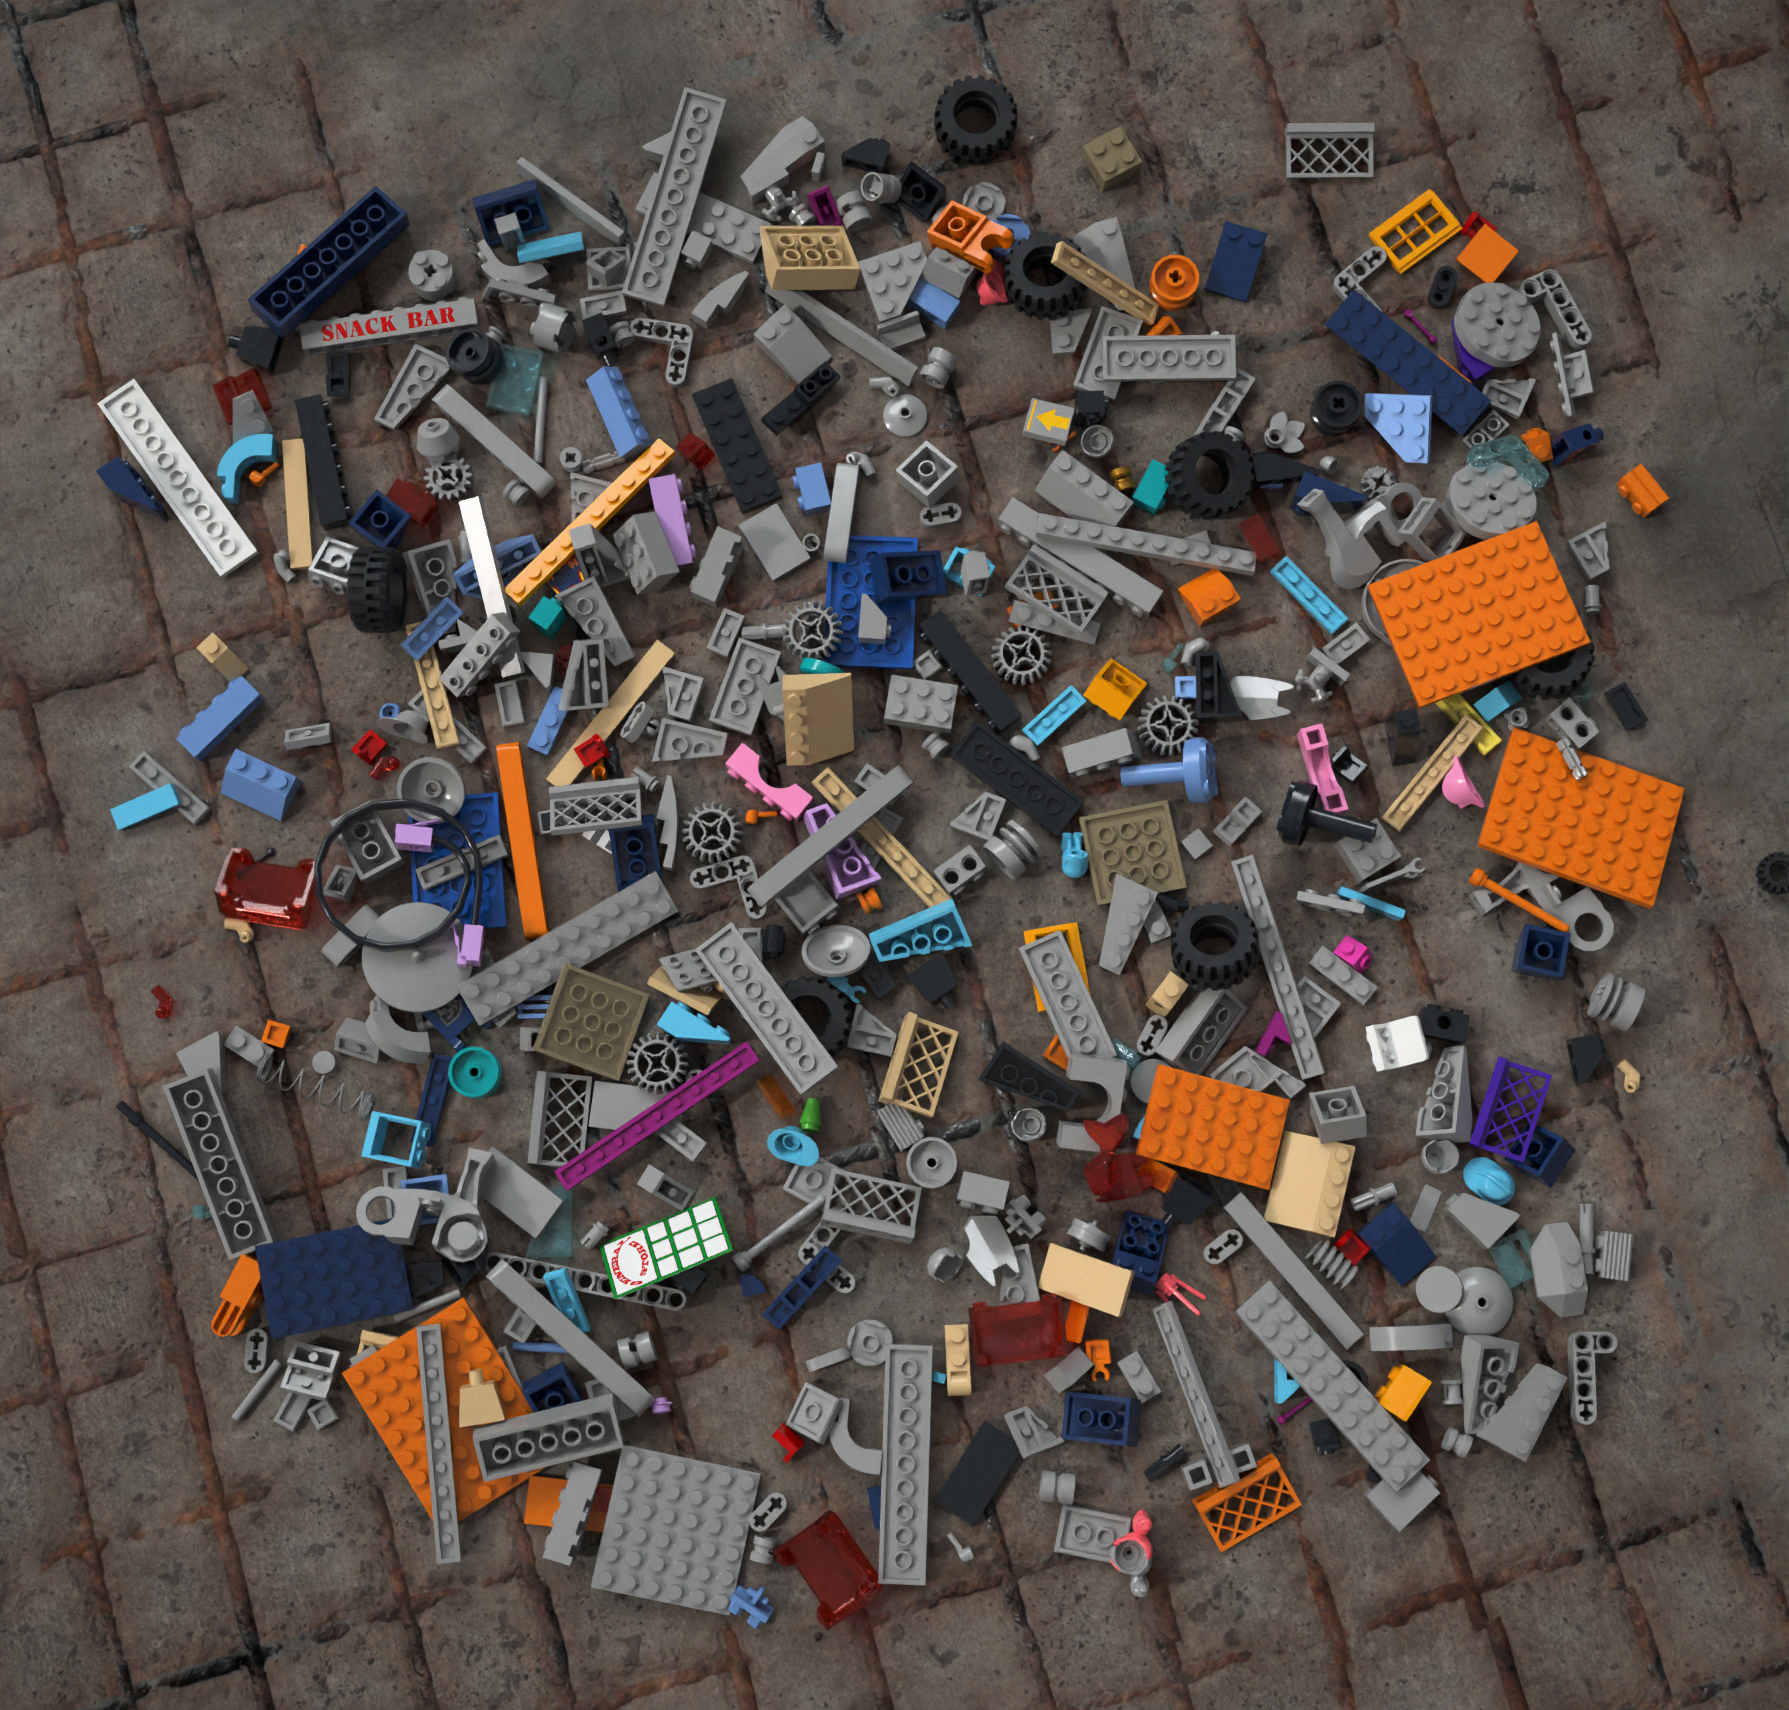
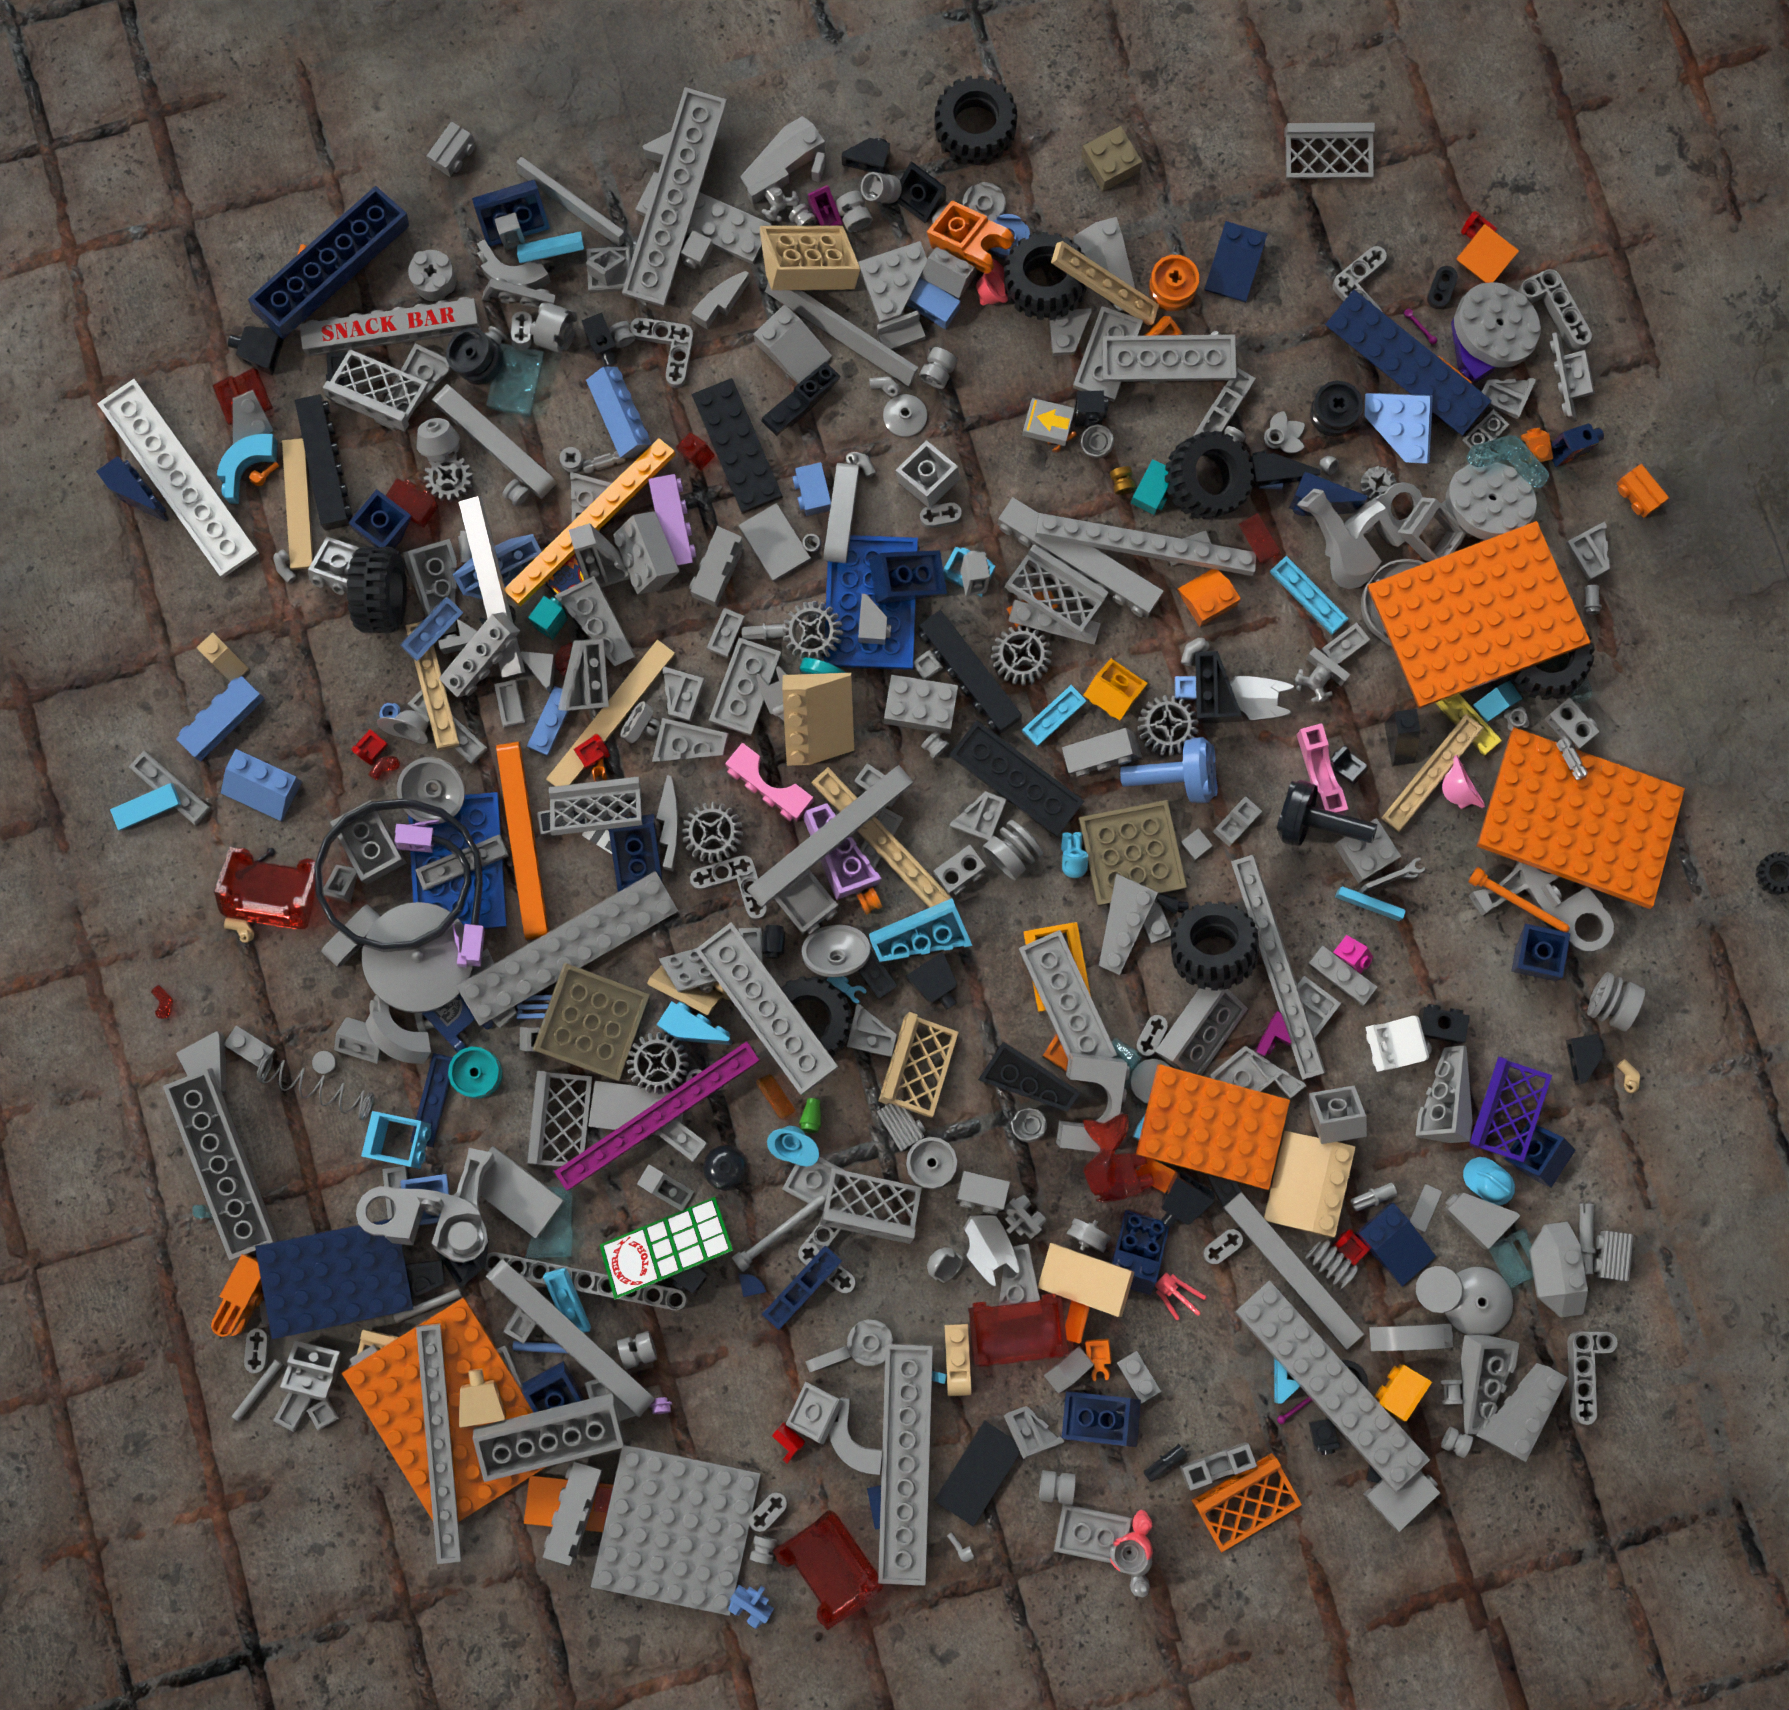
(137, 1120): black bar -> none
(276, 1034): orange plate -> none
(308, 736): light grey plate -> none
(363, 402): none -> light grey fence
(451, 149): none -> light grey brick
(517, 330): none -> light grey beam
(540, 420): light grey bar -> none
(594, 1235): light grey pin -> none
(609, 304): light grey plate -> none
(646, 780): light grey pin -> none
(725, 1167): none -> black cylinder
(752, 815): orange hand -> none
(1025, 744): light grey arm -> none
(1082, 493): light grey slope -> none
(1167, 994): tan torso -> none
(1169, 663): clear light blue hand -> none
(1196, 1394): light grey tile -> none
(1345, 908): light grey wing -> none
(1428, 246): light orange piece -> none
(1440, 1156): light grey hair -> none
(1625, 706): black plate -> none

